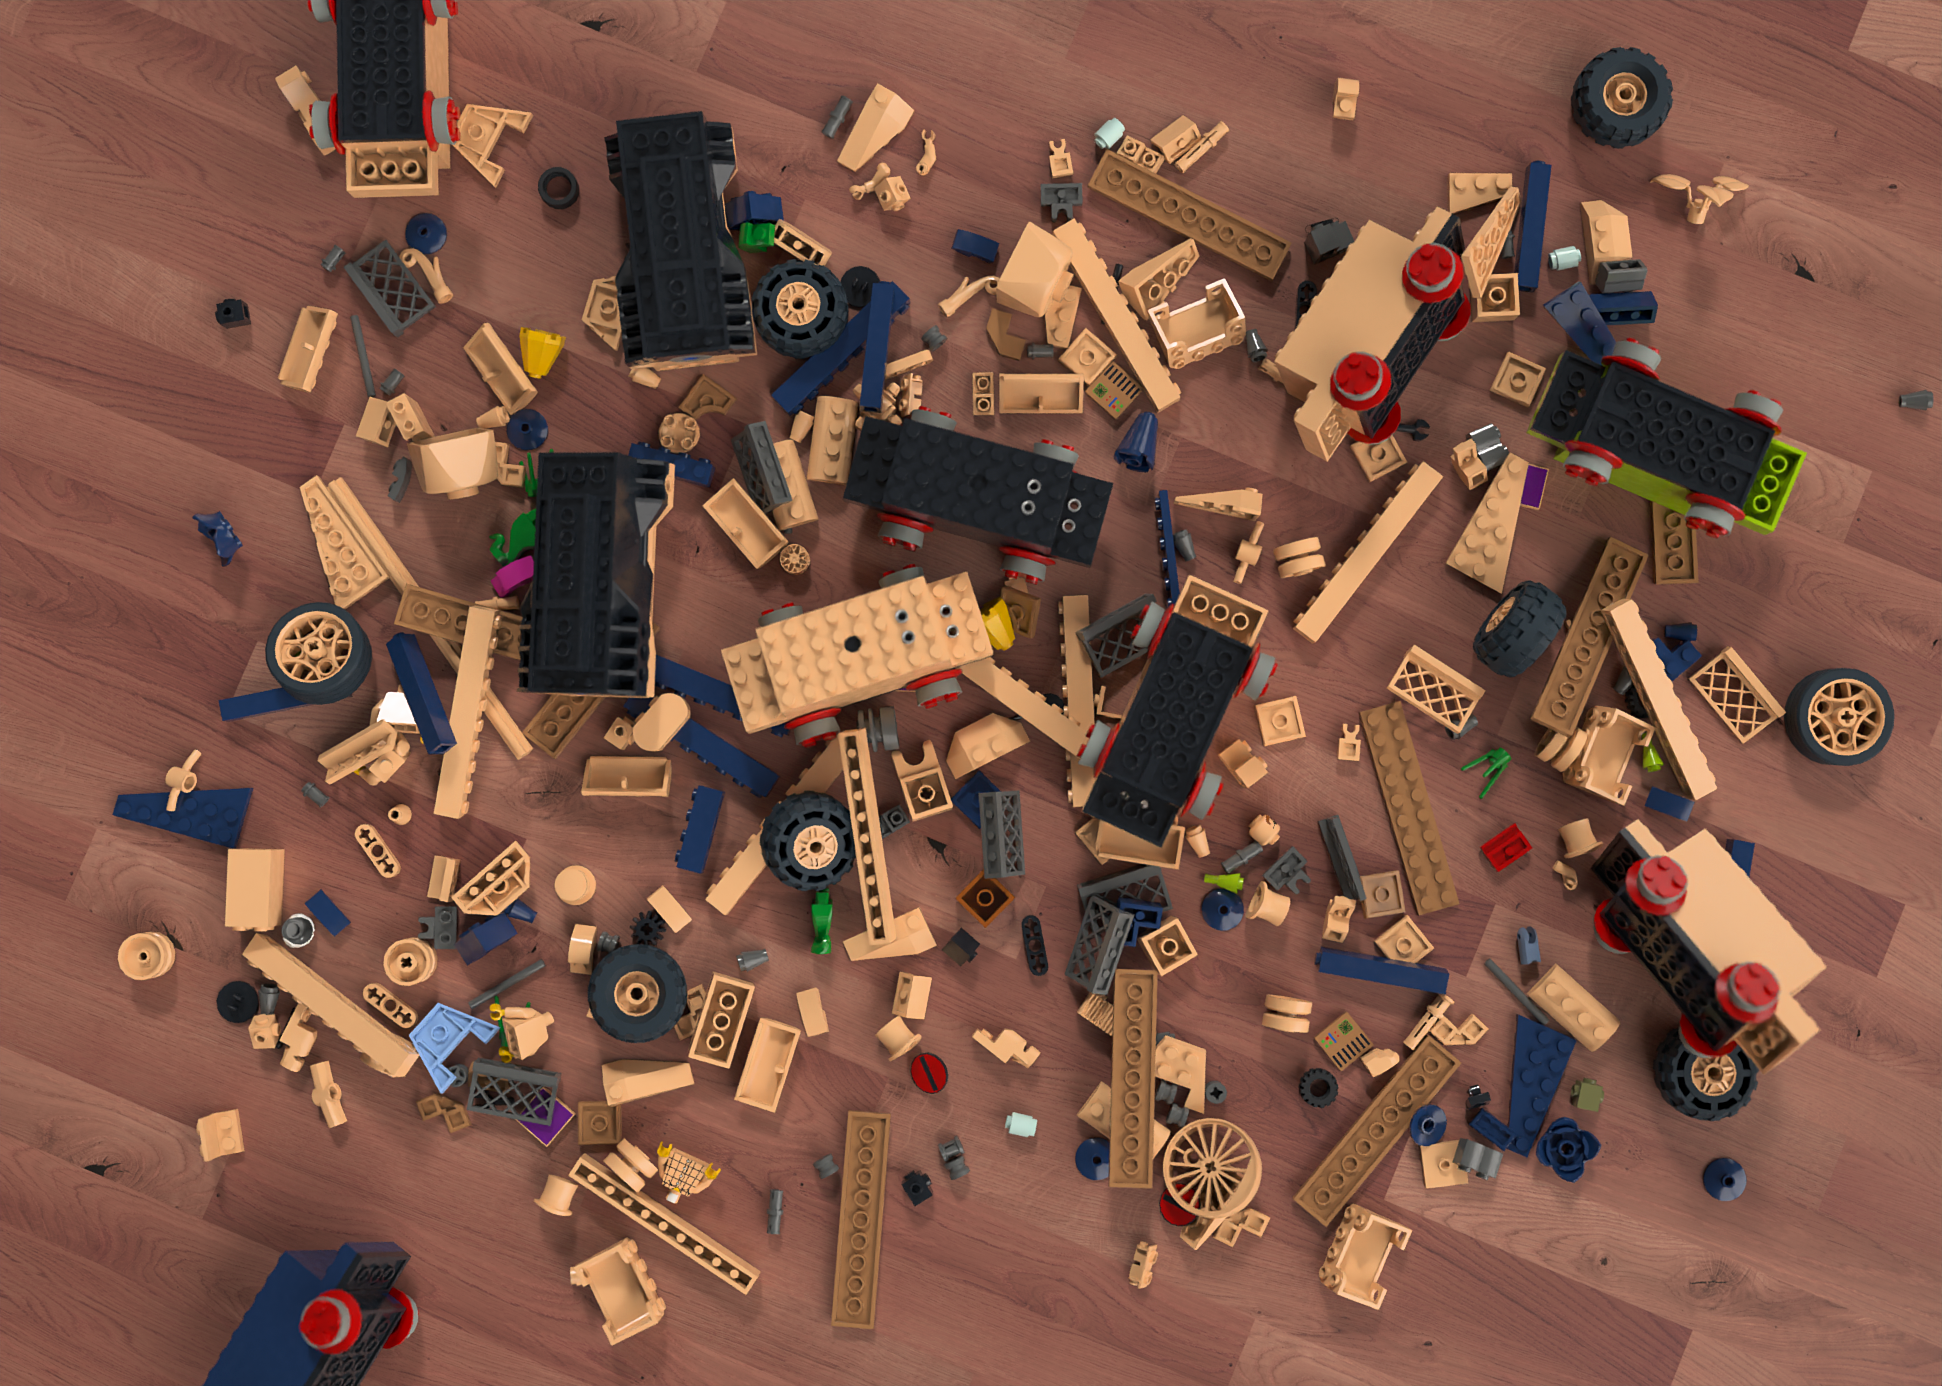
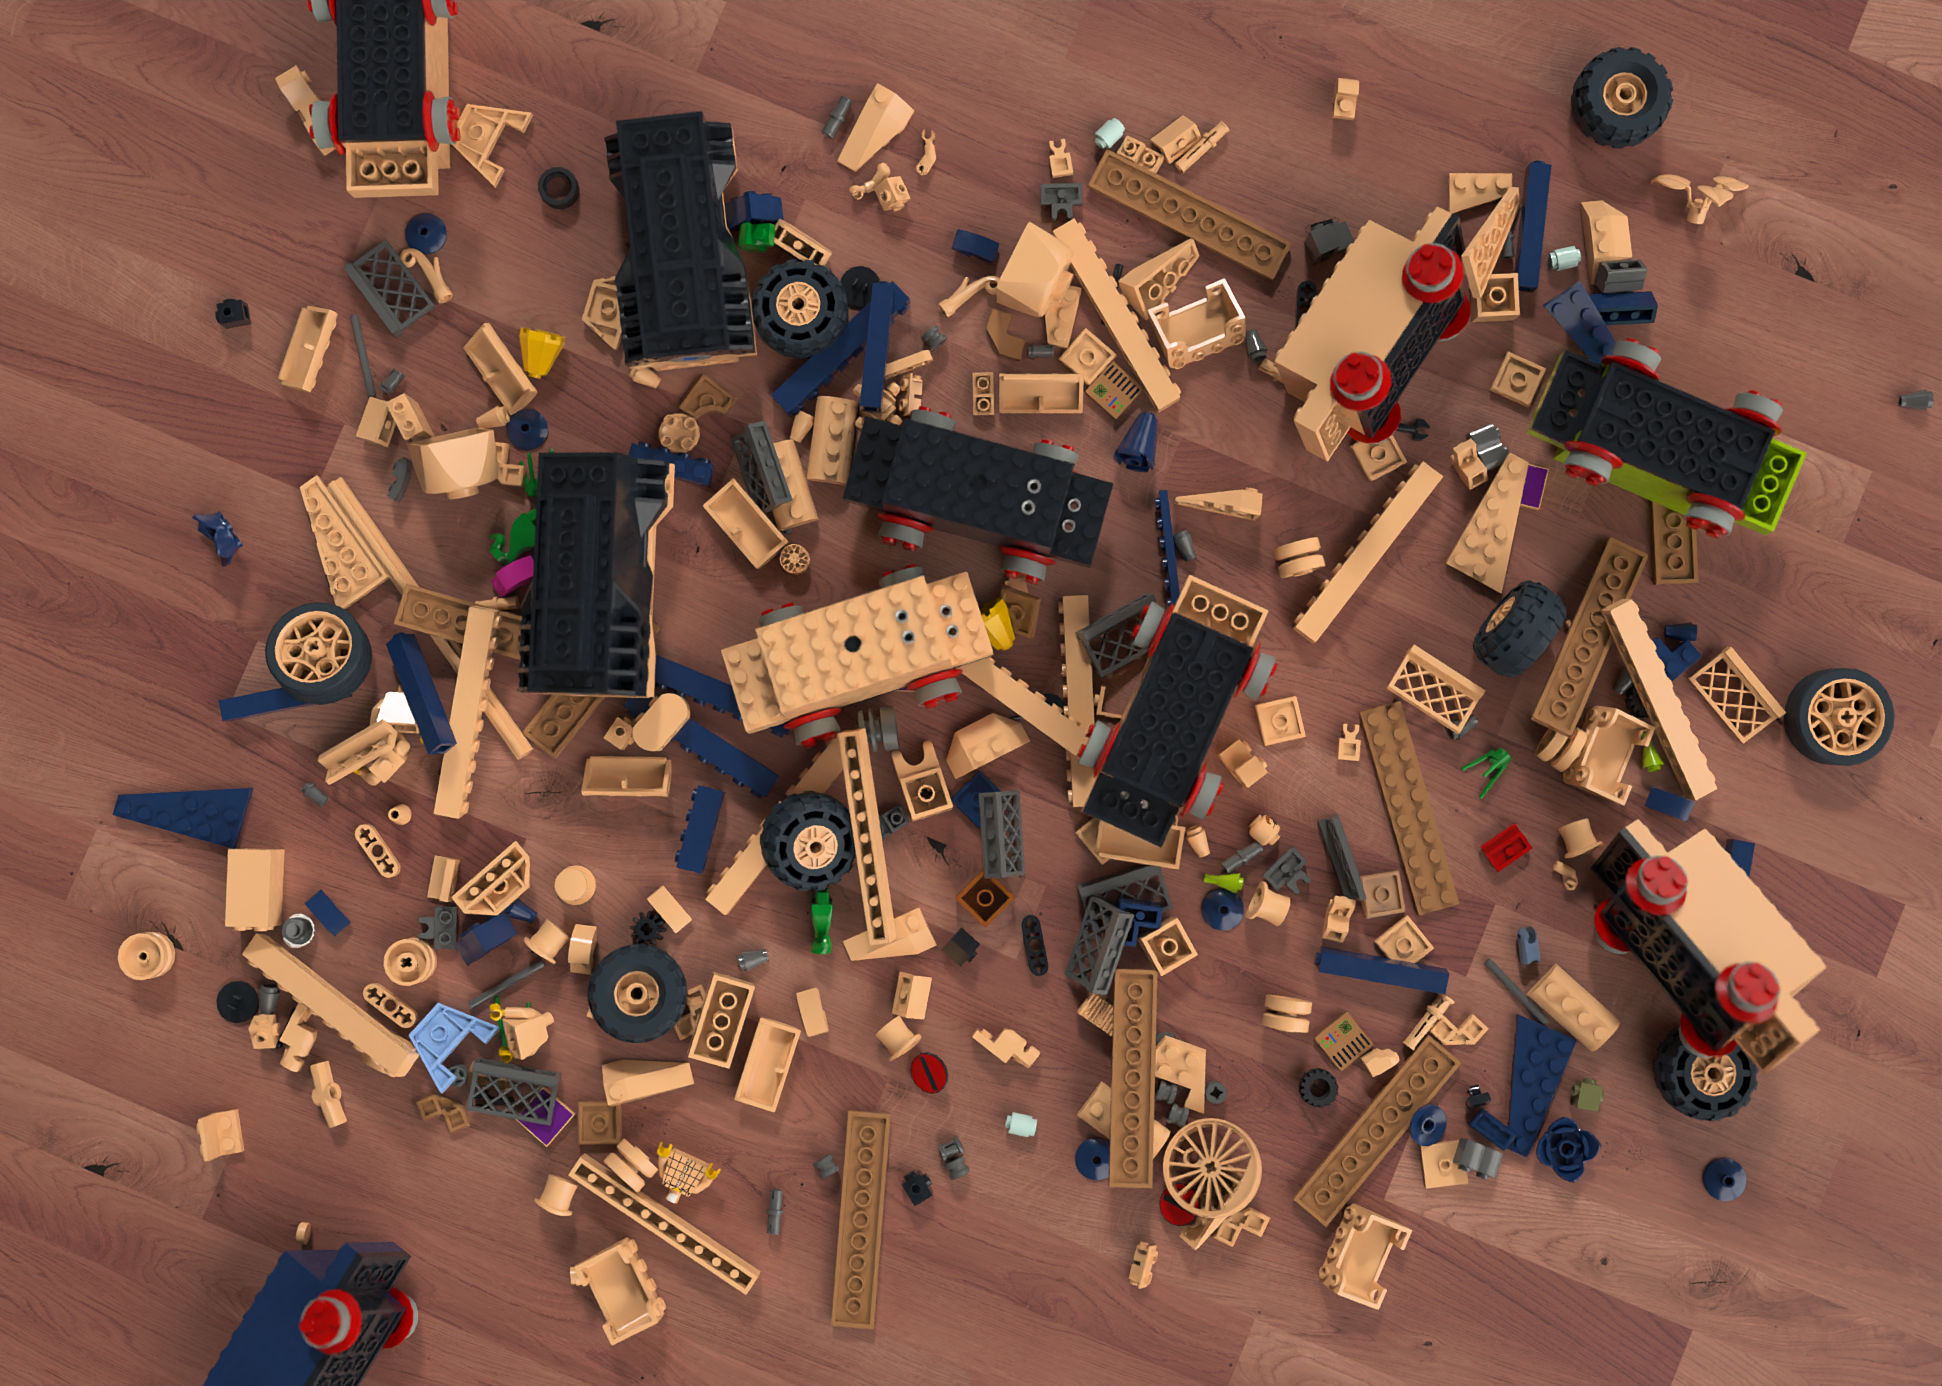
(181, 779): light nougat piece -> none
(303, 1233): none -> light nougat tile
(332, 258): dark grey pin -> none
(547, 941): none -> light nougat piece
(607, 942): dark grey wheel -> none
(1248, 552): light nougat piece -> none

